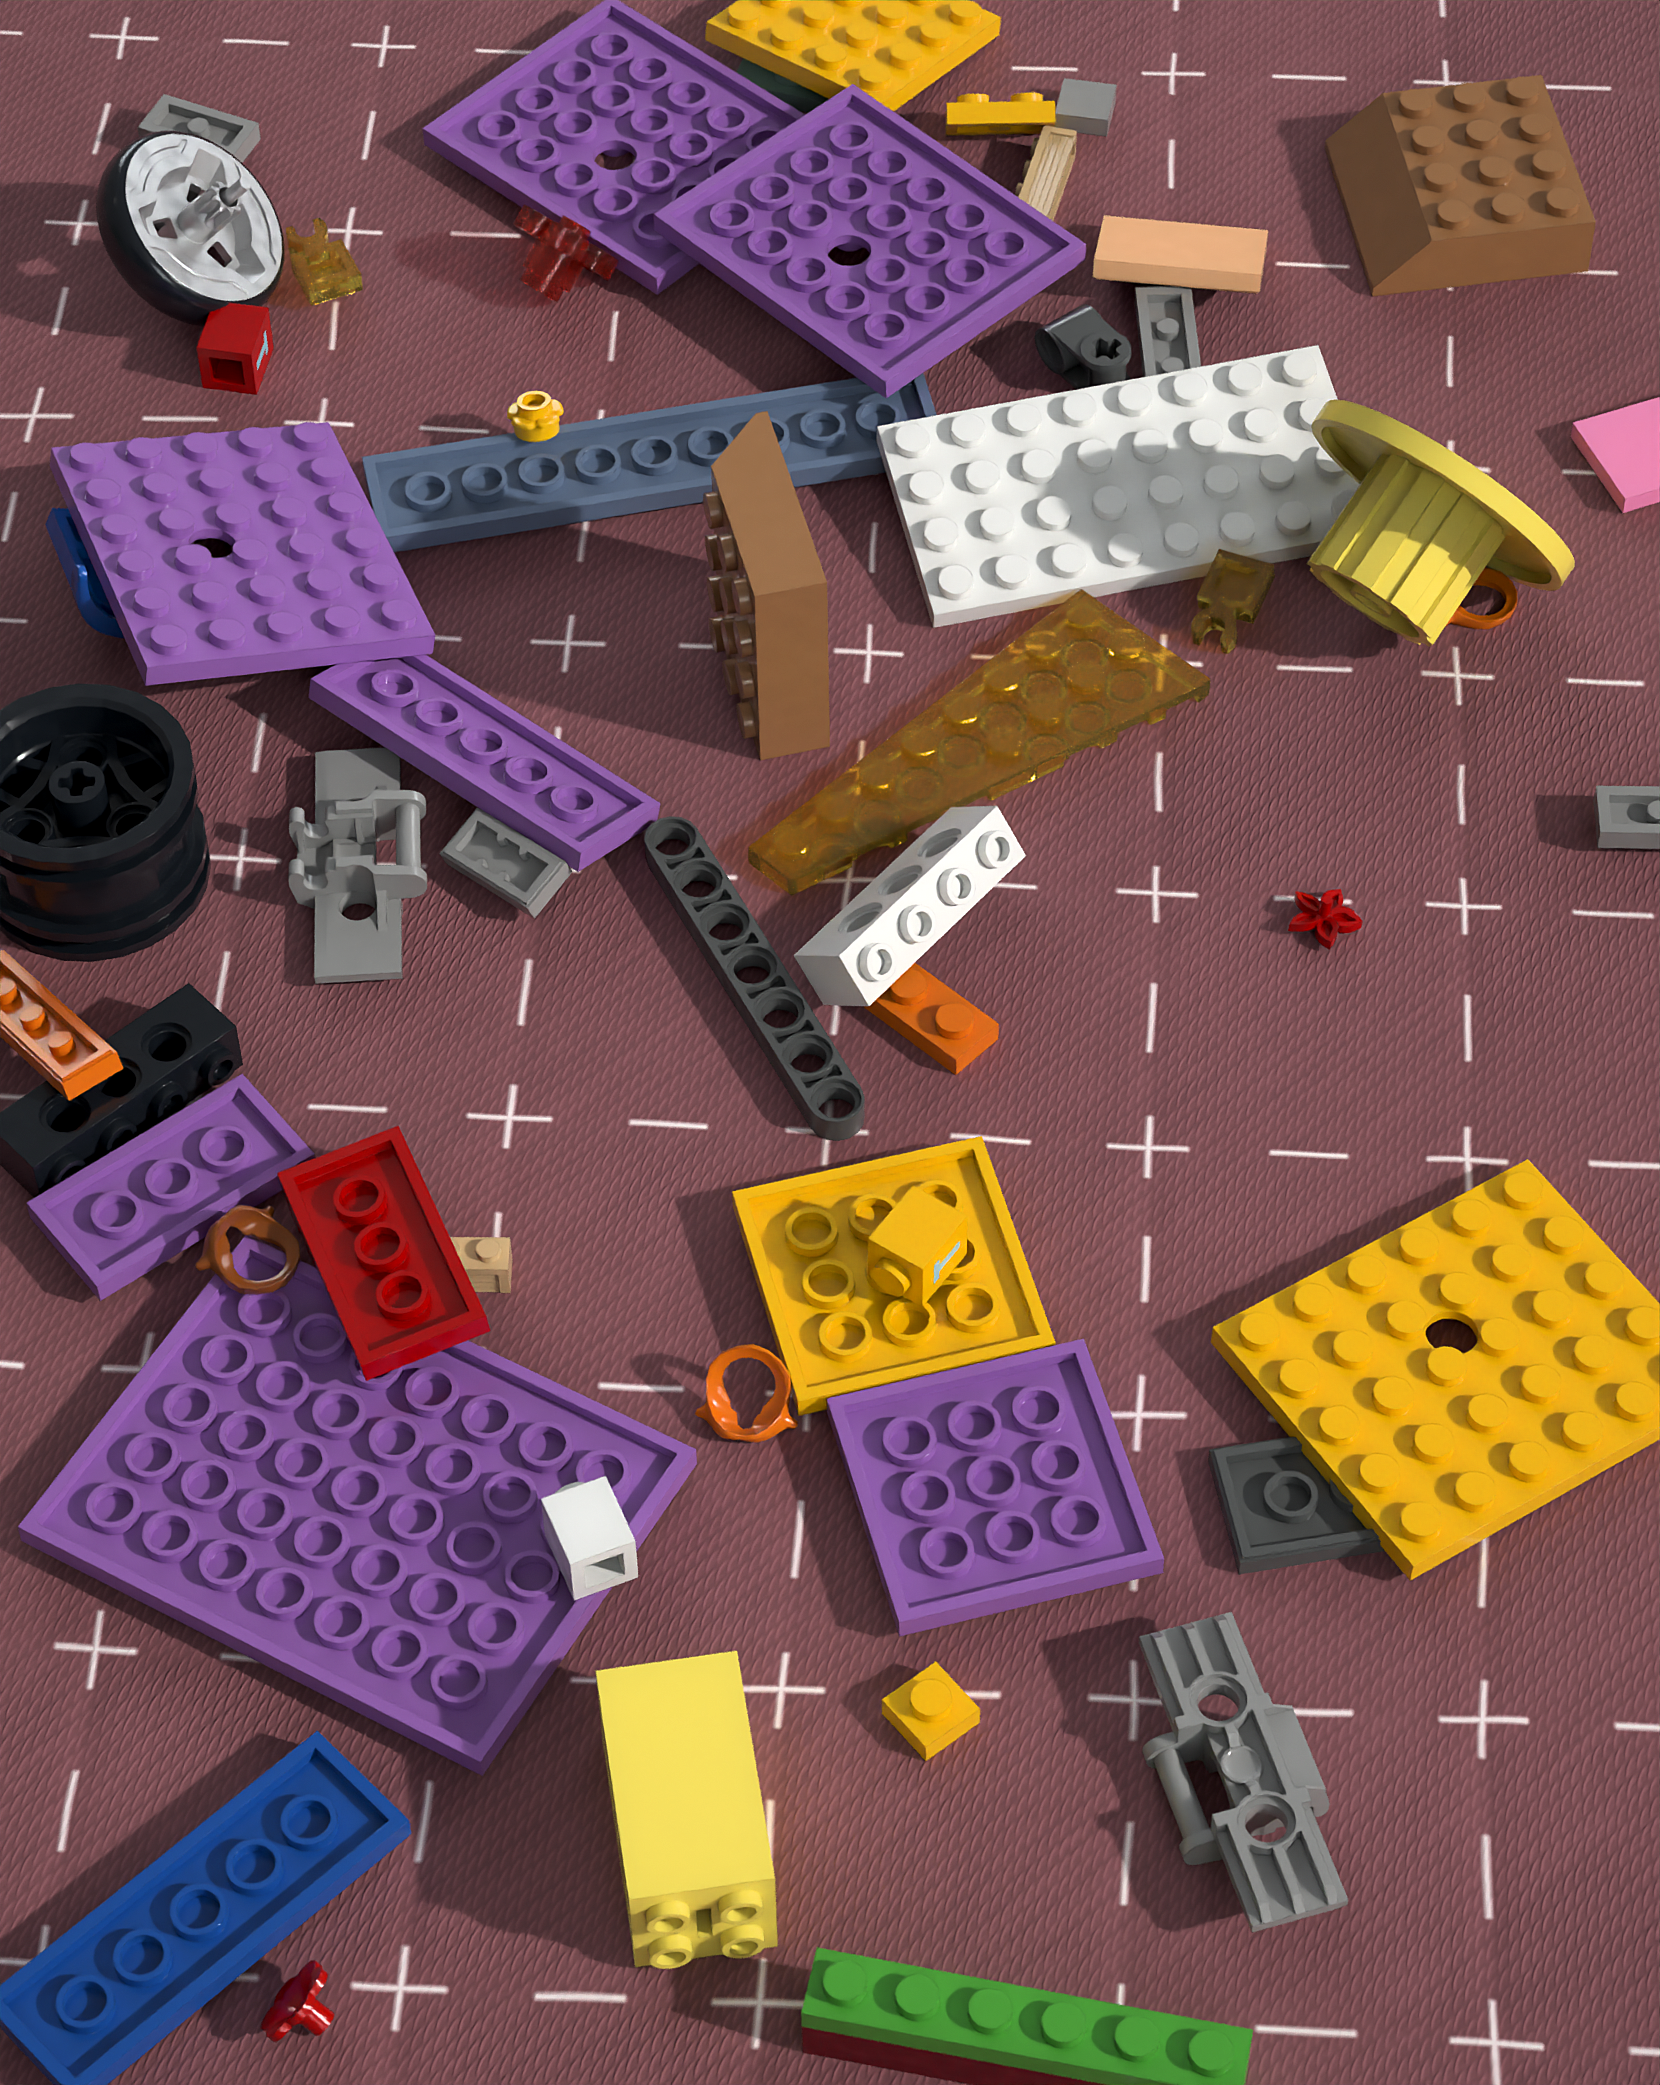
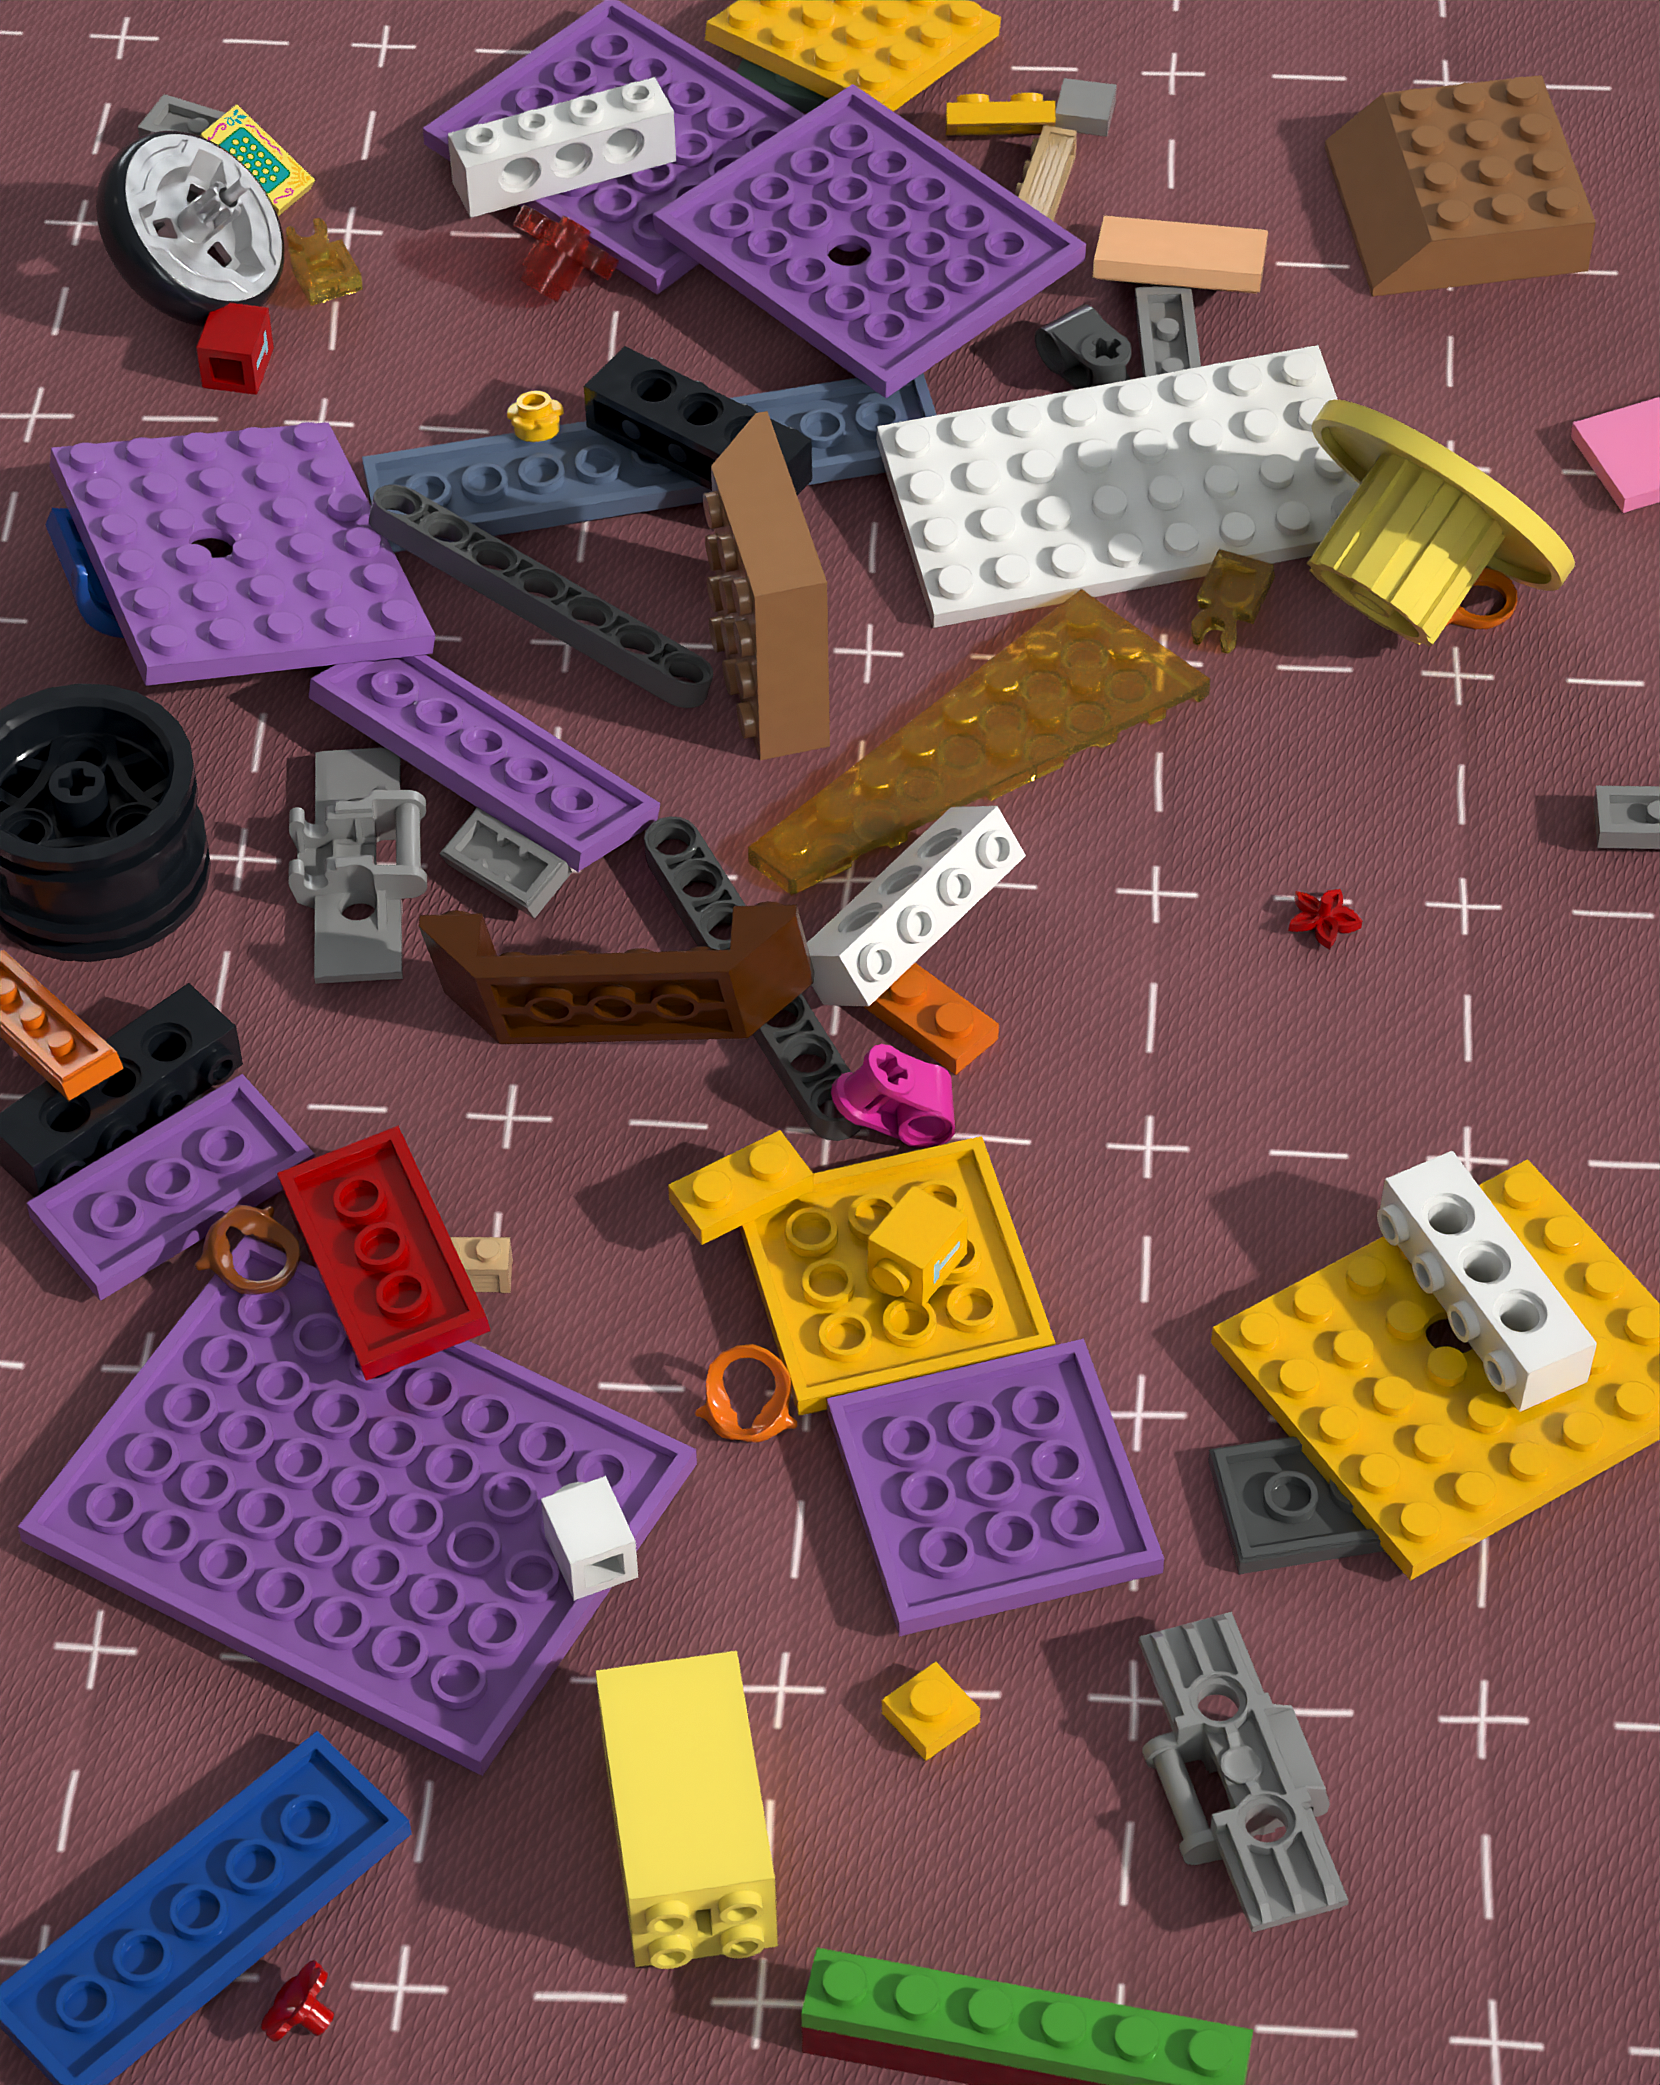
(270, 164): none -> tile
(556, 614): none -> dark grey beam
(562, 147): none -> white brick
(626, 993): none -> reddish brown slope
(677, 419): none -> black brick
(741, 1187): none -> yellow plate
(898, 1097): none -> dark pink piece
(1485, 1281): none -> white brick

